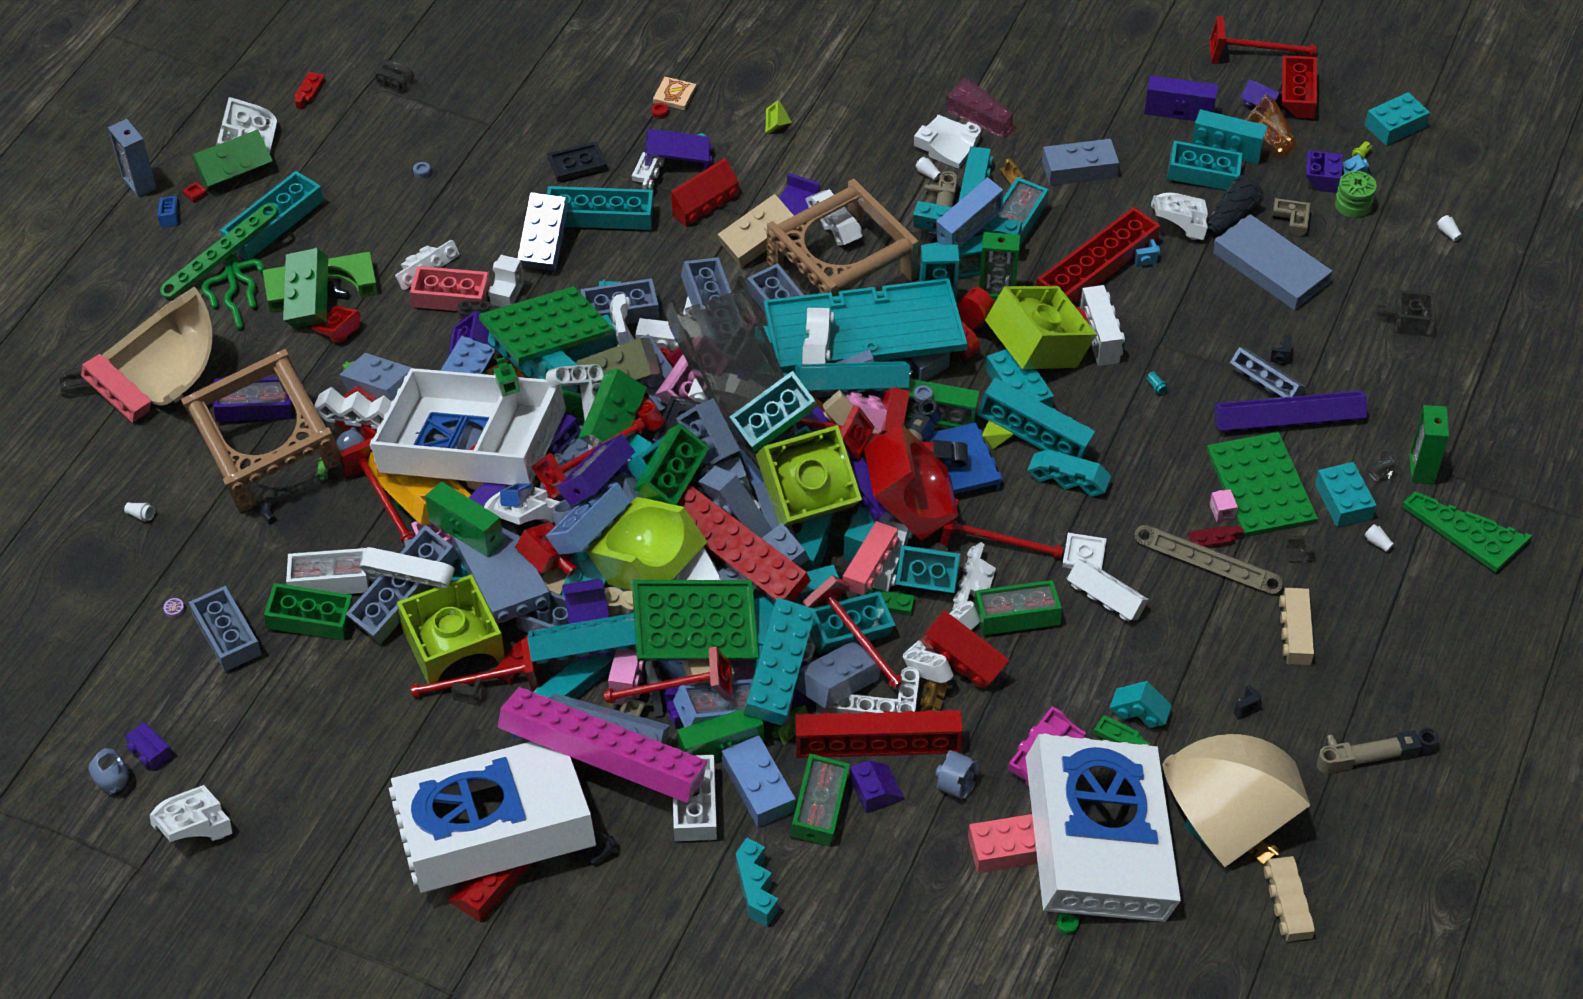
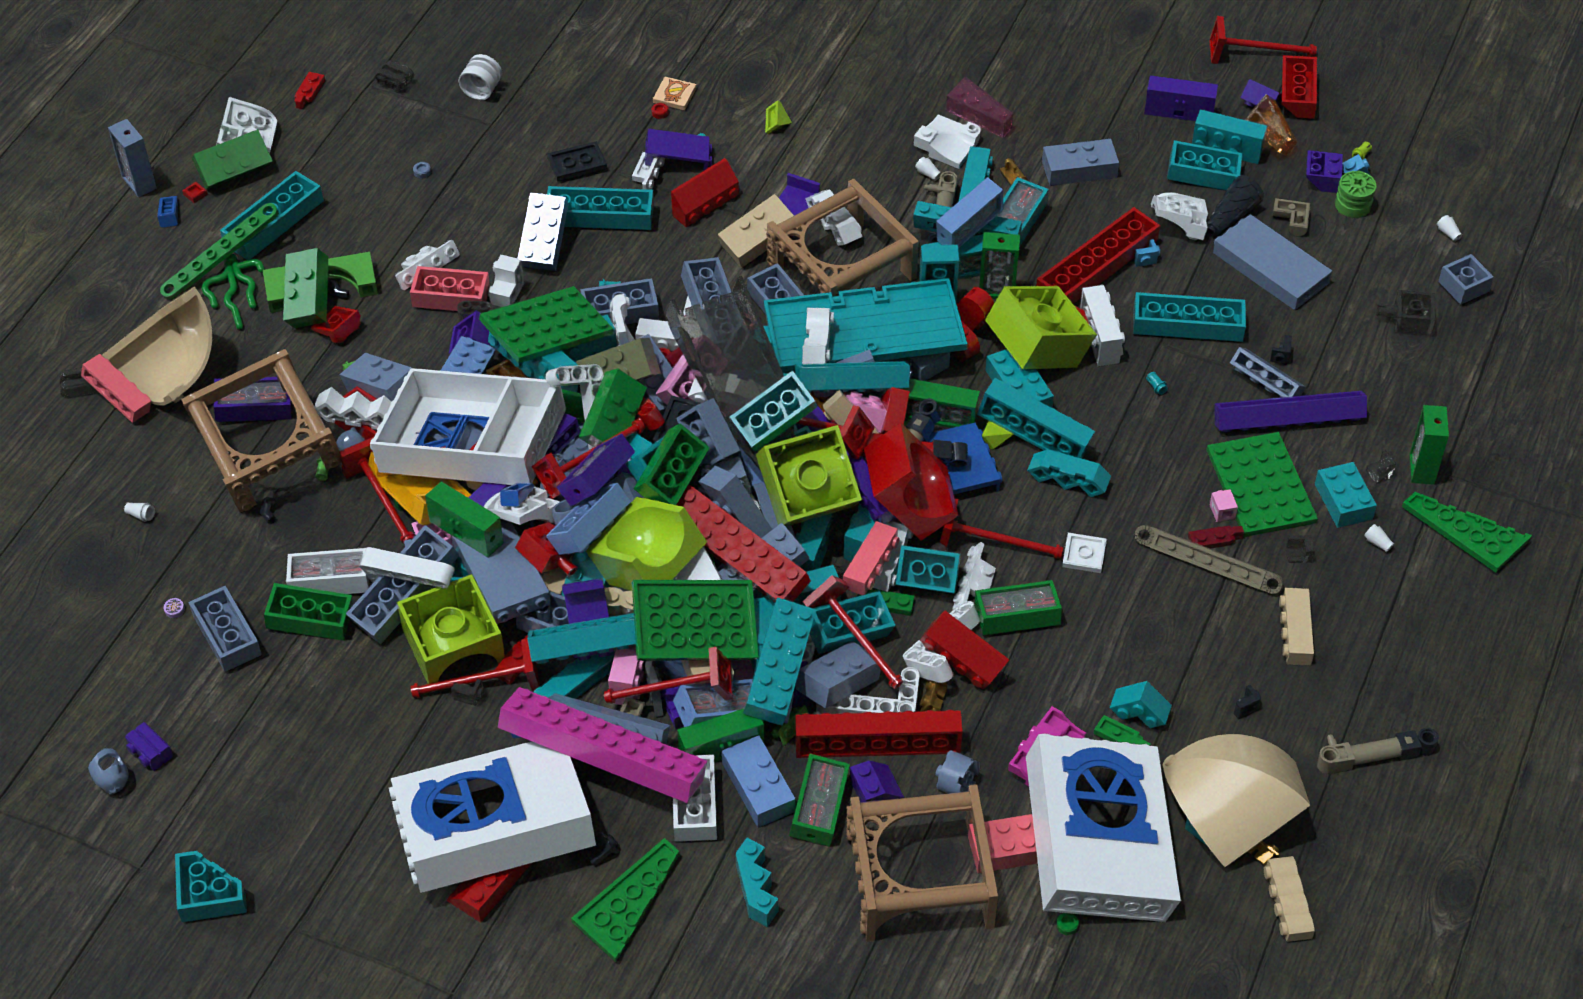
(191, 815): white slope -> none
(206, 889): none -> teal brick
(480, 77): none -> white wheel
(506, 378): green brick -> none
(620, 907): none -> green wing
(882, 906): none -> medium nougat arch
(922, 392): sand blue tile -> none
(1107, 589): white brick -> none
(1189, 316): none -> teal brick
(1397, 118): teal brick -> none
(1465, 279): none -> sand blue brick

